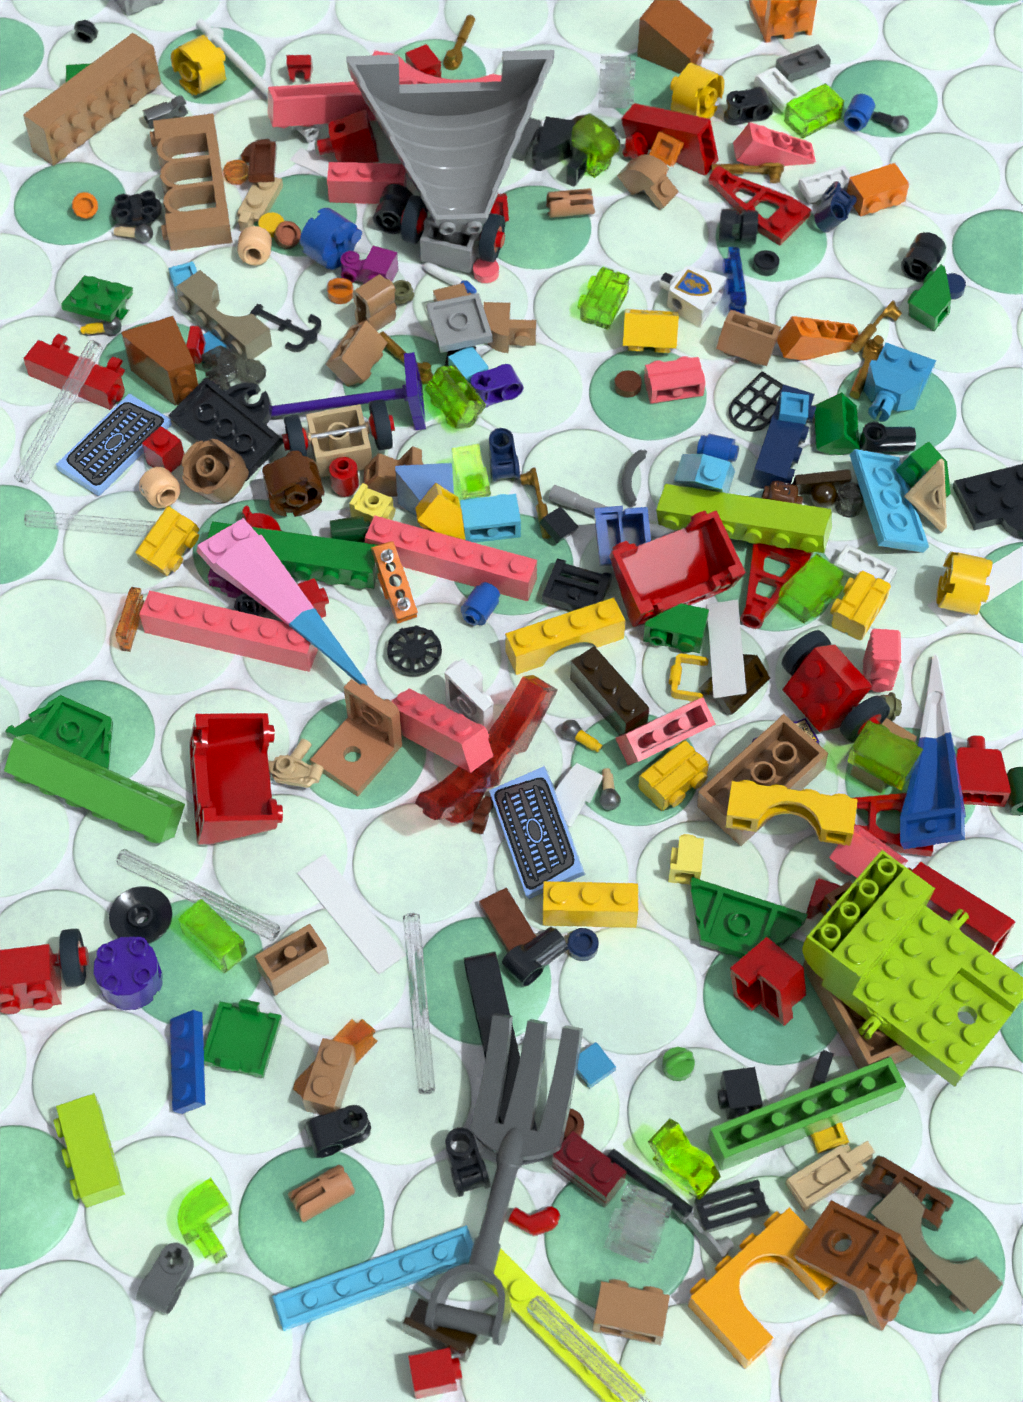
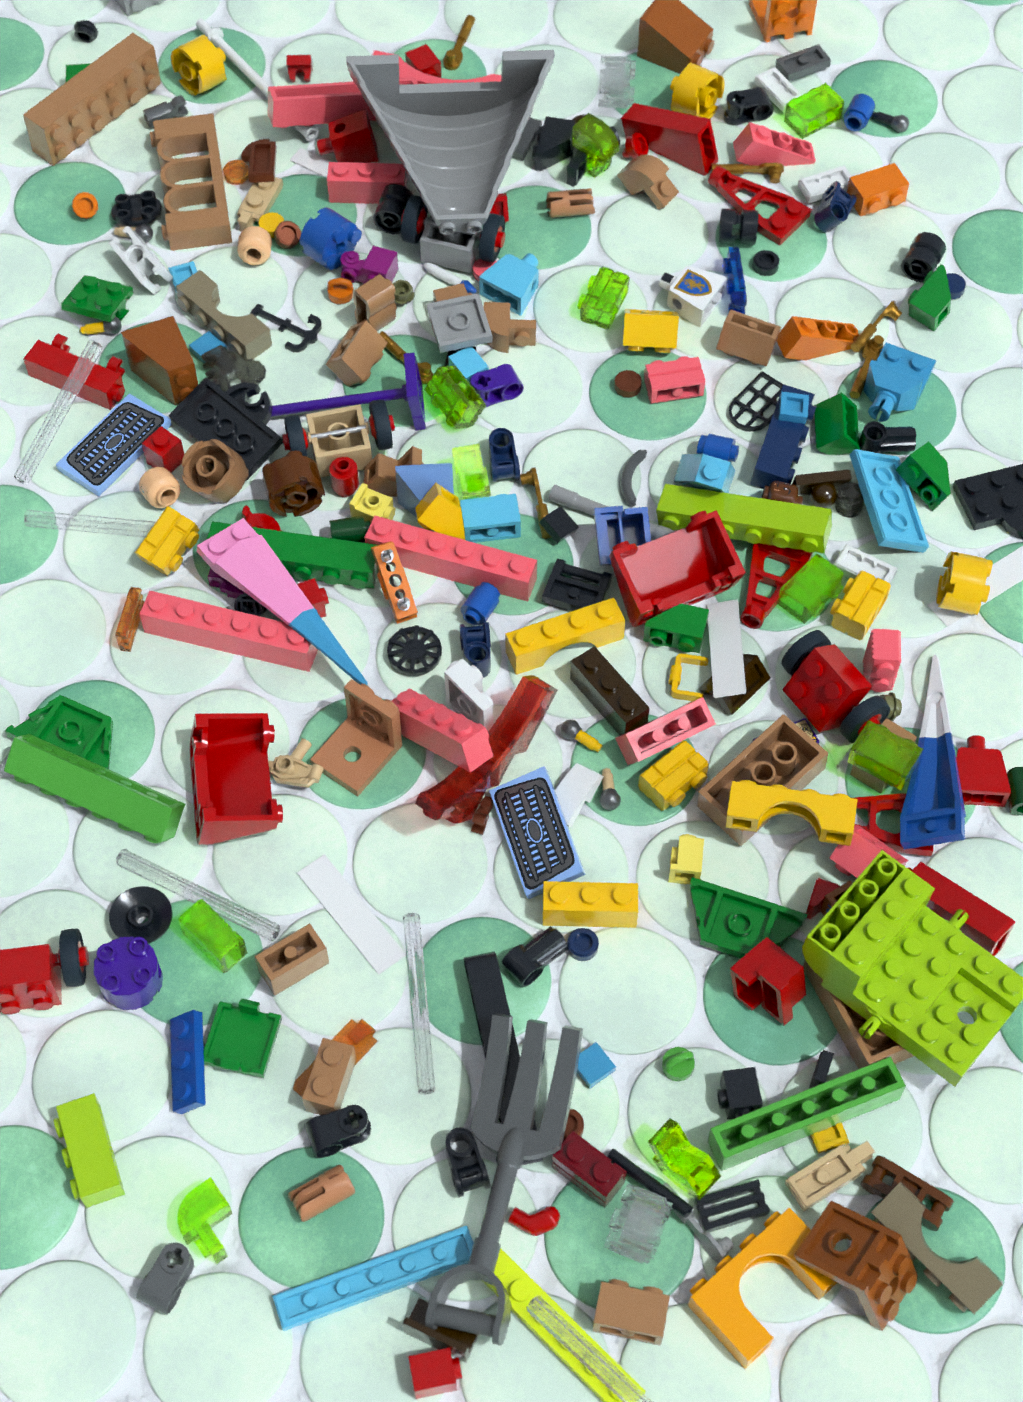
(141, 260): none -> white piece
(196, 343): red tile -> none
(476, 646): none -> dark blue piece
(507, 919): copper tile -> none
(511, 281): none -> medium azure torso
(666, 149): orange plate -> none
(930, 496): tan tile -> none

